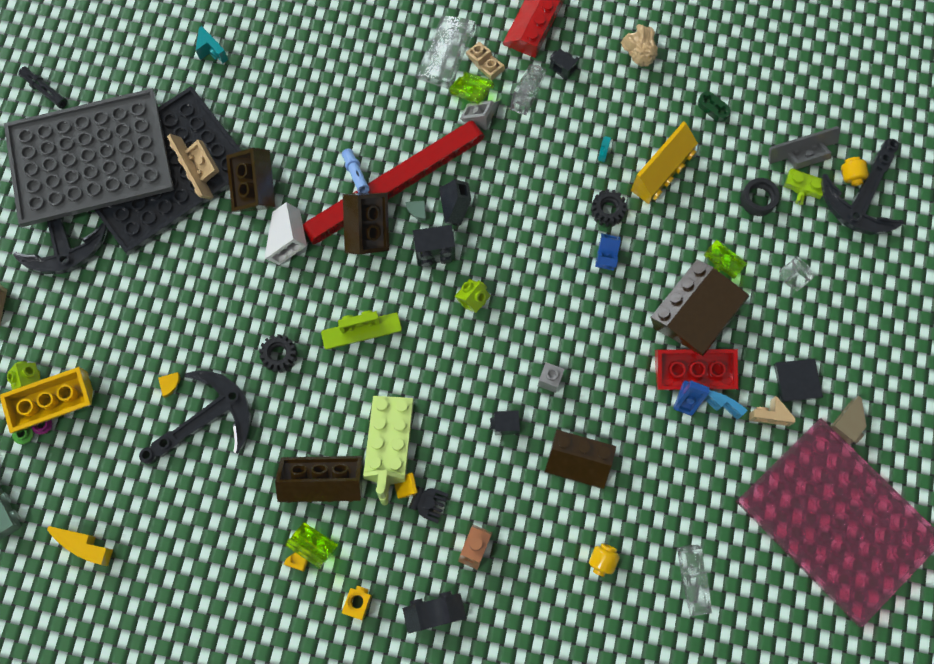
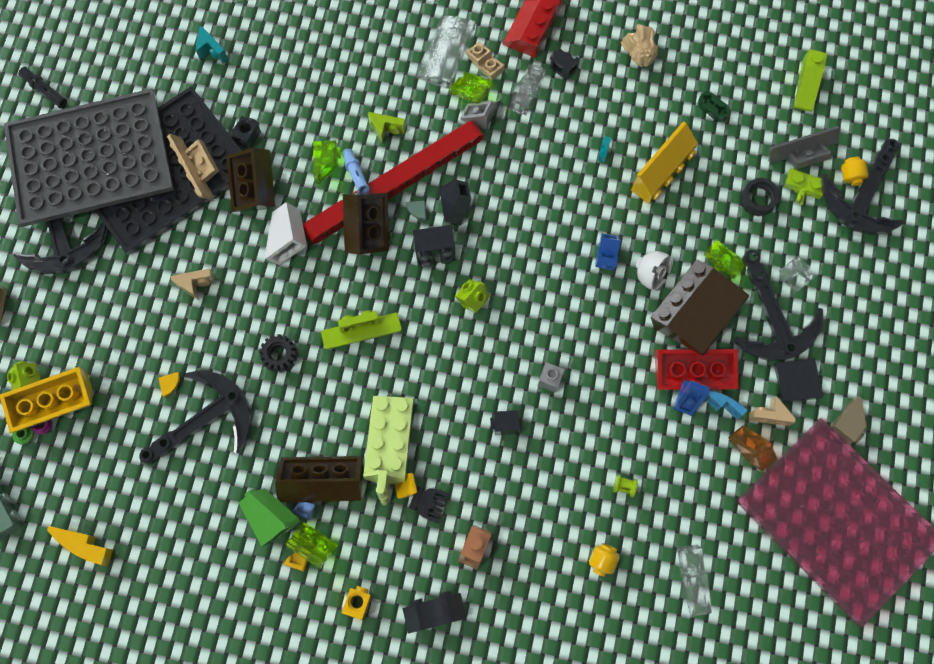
(190, 280): none -> tan slope
(246, 139): none -> black brick
(267, 515): none -> bright green slope
(304, 510): none -> medium blue tile
(325, 159): none -> clear neon green slope
(382, 123): none -> lime slope
(580, 459): dark brown slope -> none
(603, 217): black tyre -> none
(625, 485): none -> lime bush
(653, 268): none -> white cylinder
(753, 447): none -> clear orange slope
(777, 322): none -> black piece
(809, 79): none -> lime slope

